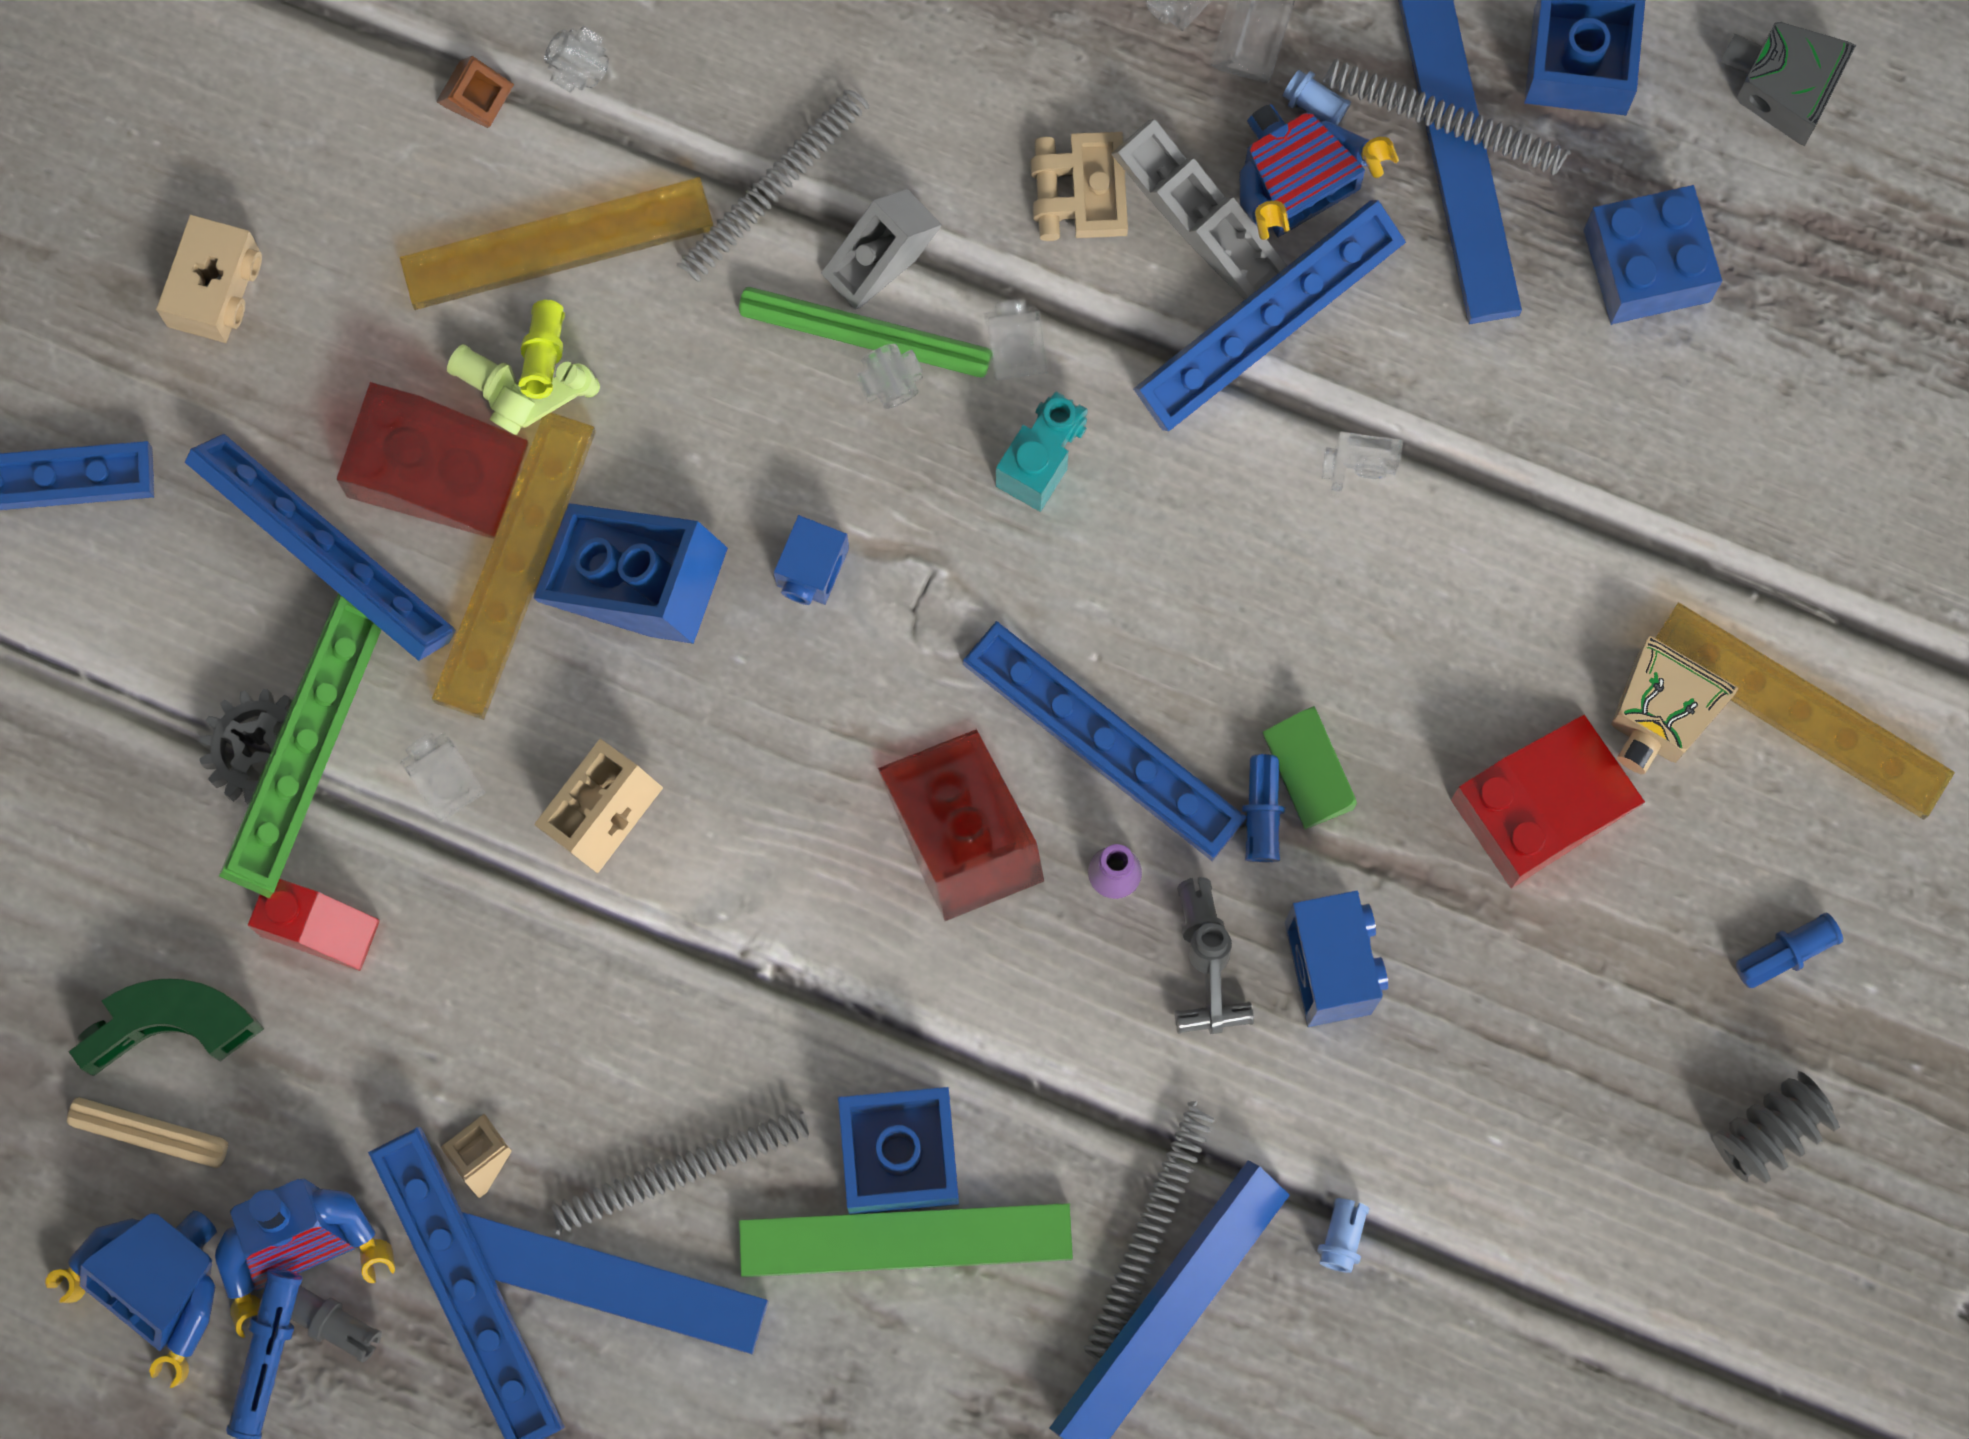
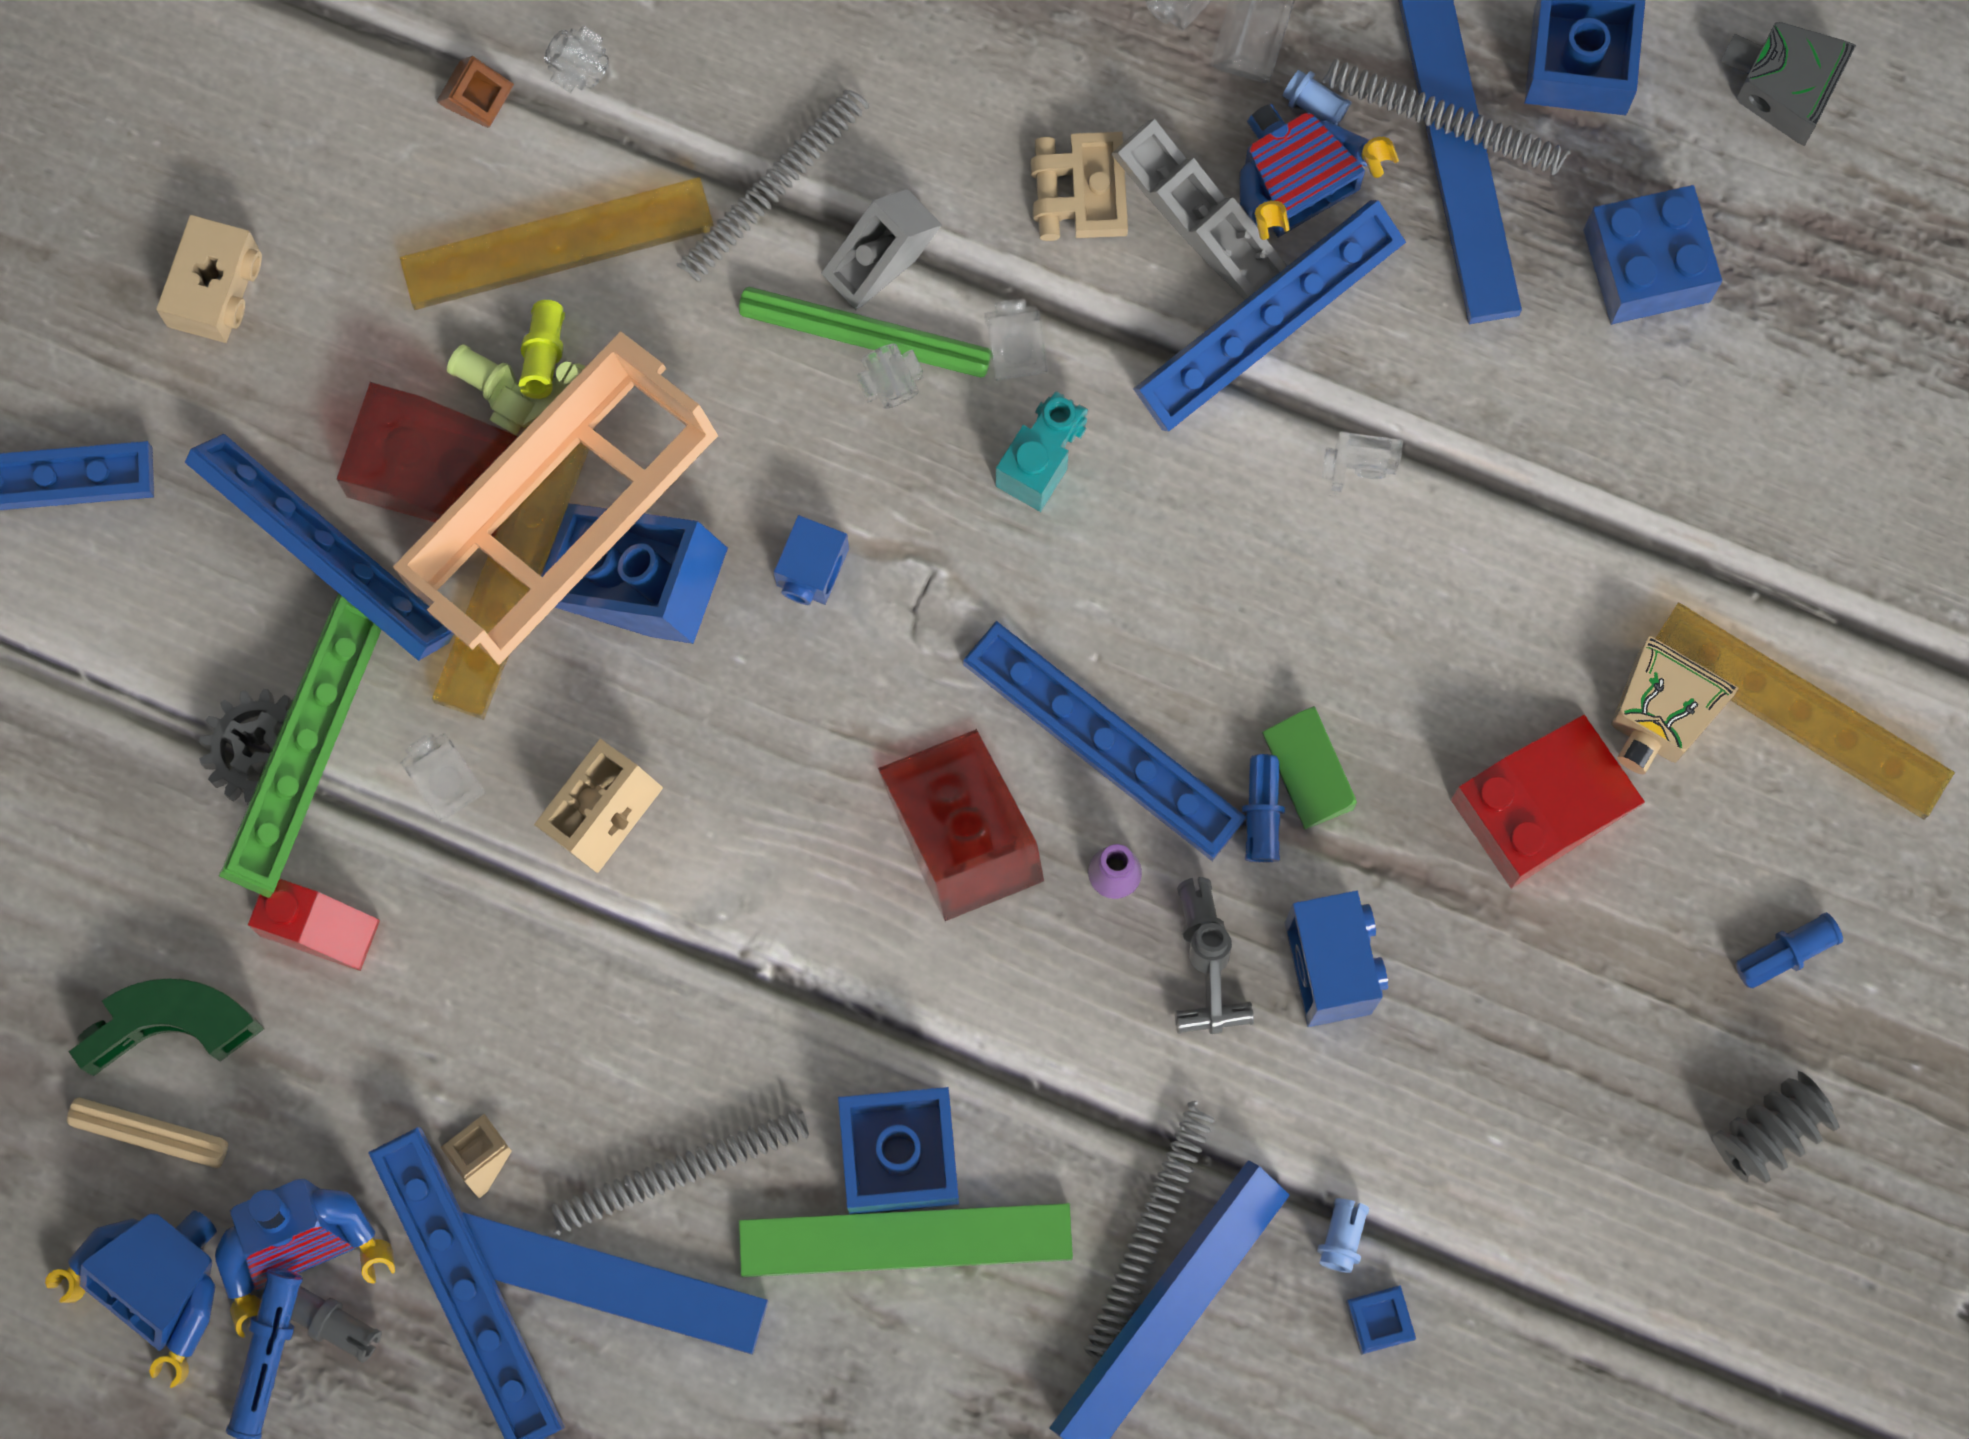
(524, 467): none -> light nougat piece
(1381, 1320): none -> blue tile

